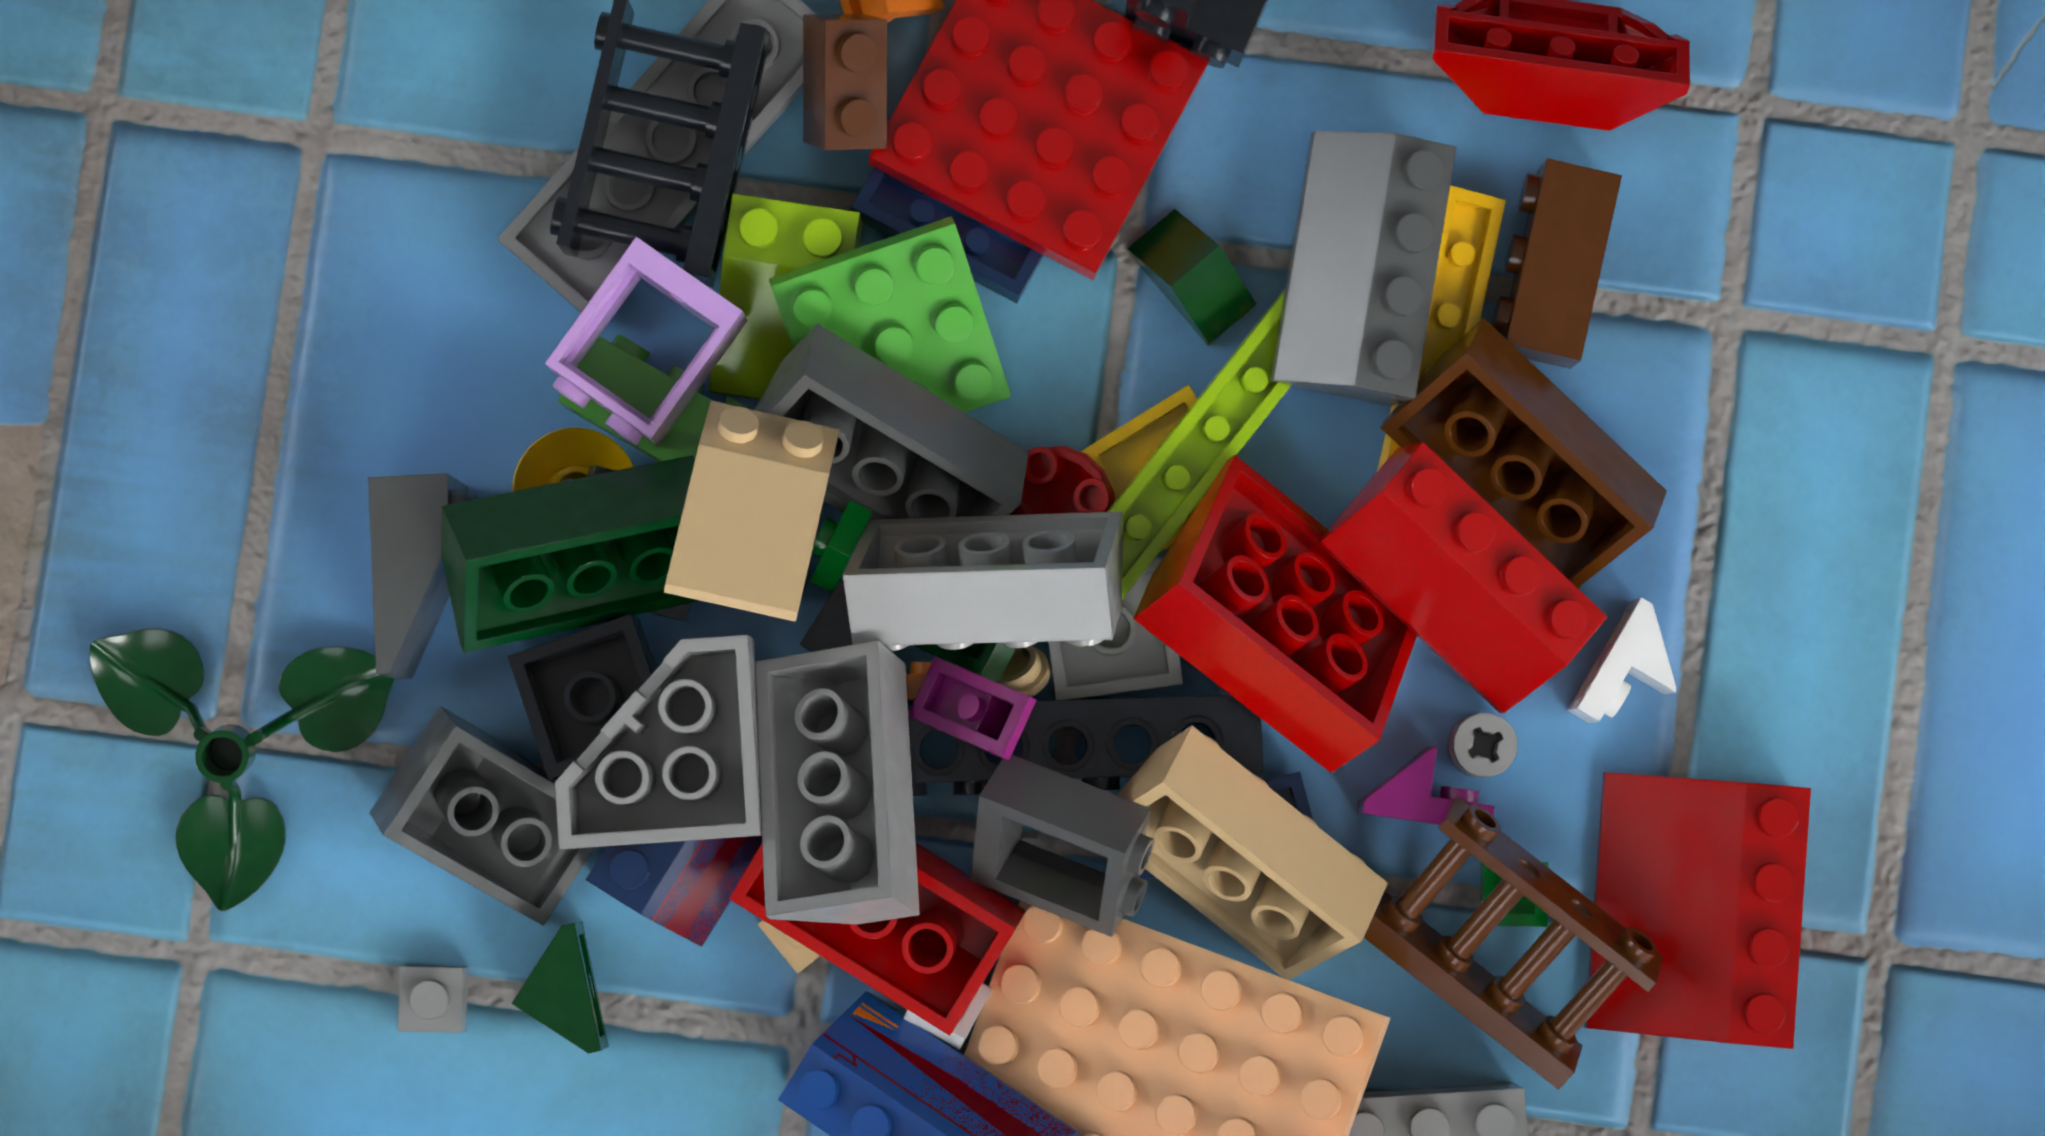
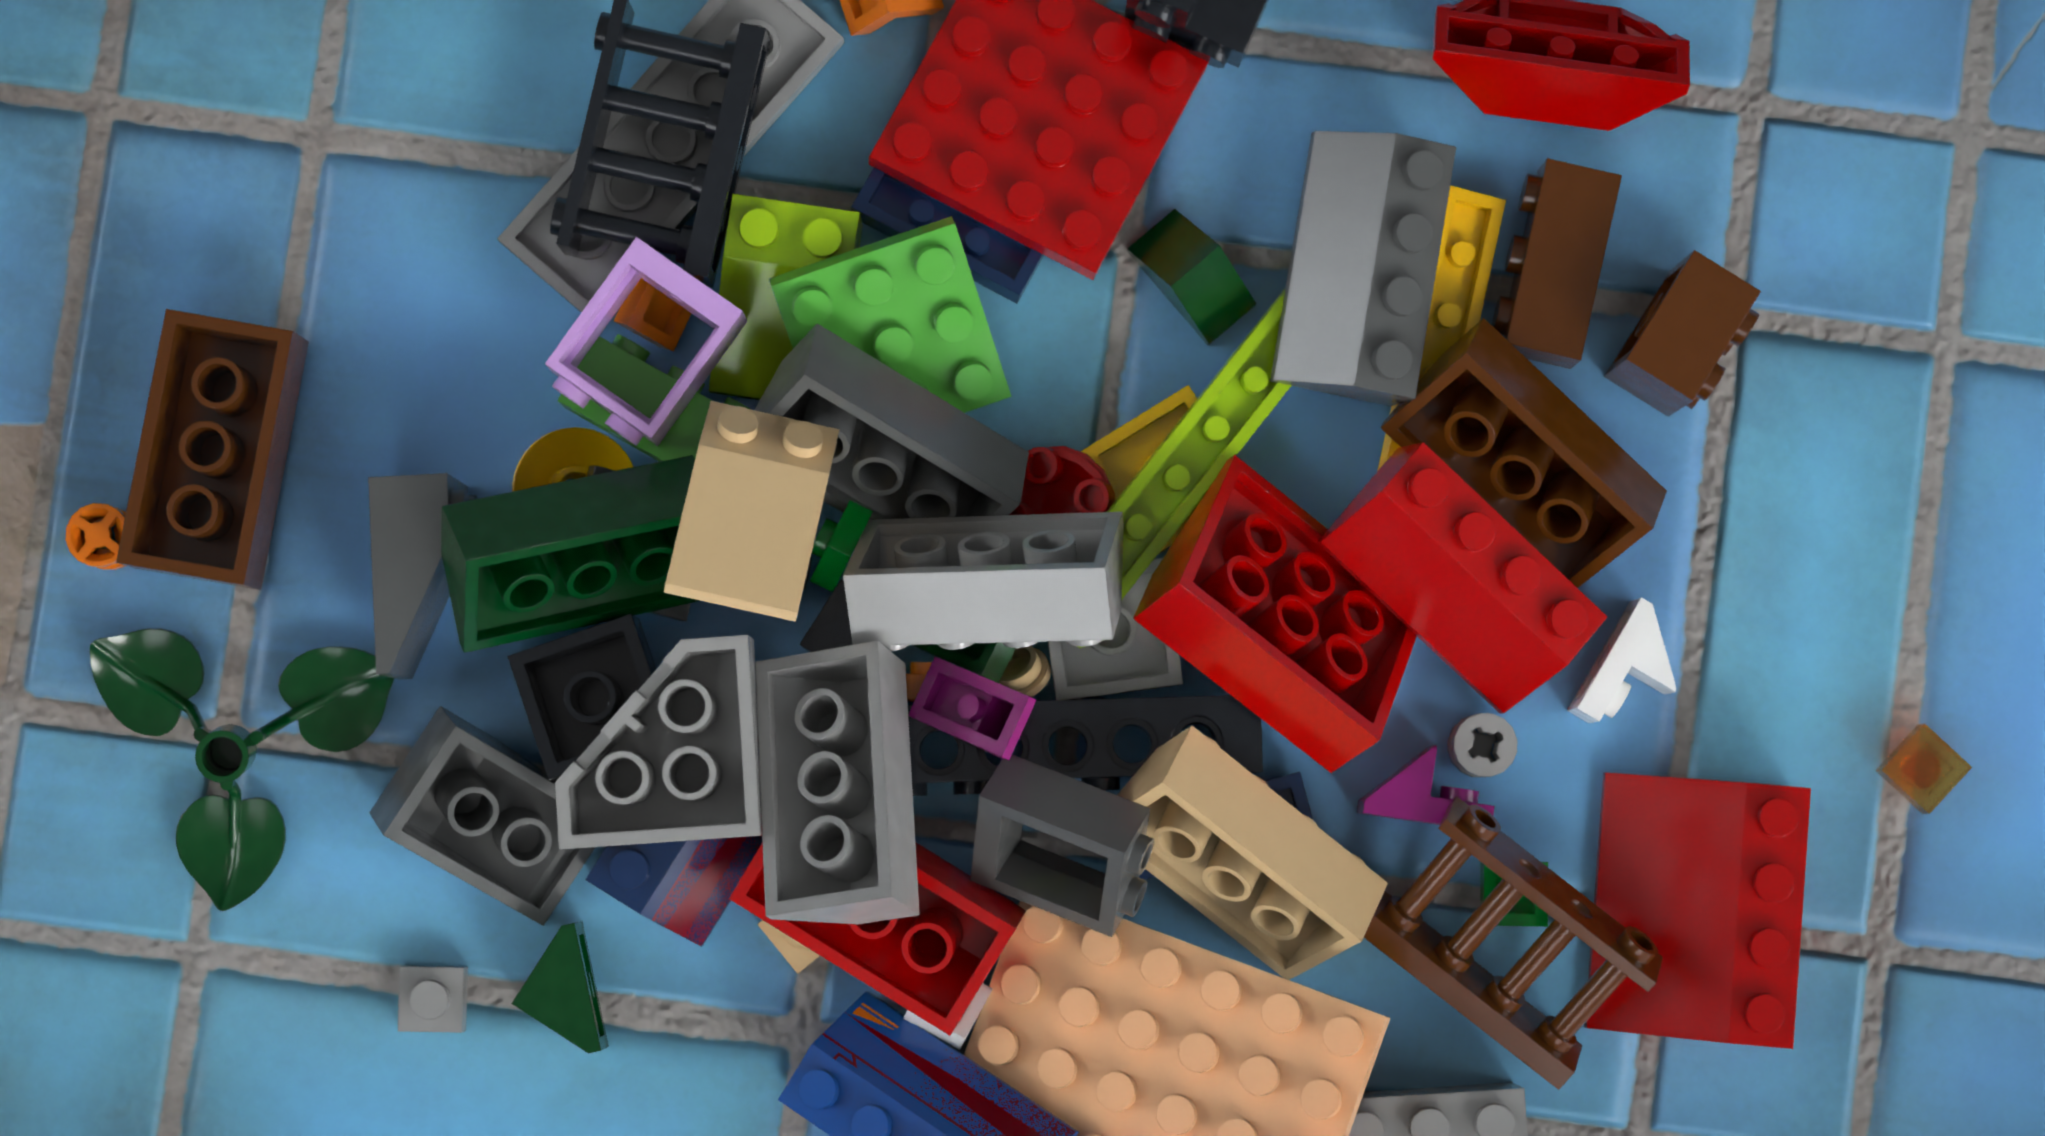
(90, 530): none -> orange wheel
(213, 449): none -> reddish brown brick
(653, 316): none -> orange plate
(845, 81): reddish brown brick -> none
(1683, 335): none -> reddish brown brick
(1923, 768): none -> clear orange plate

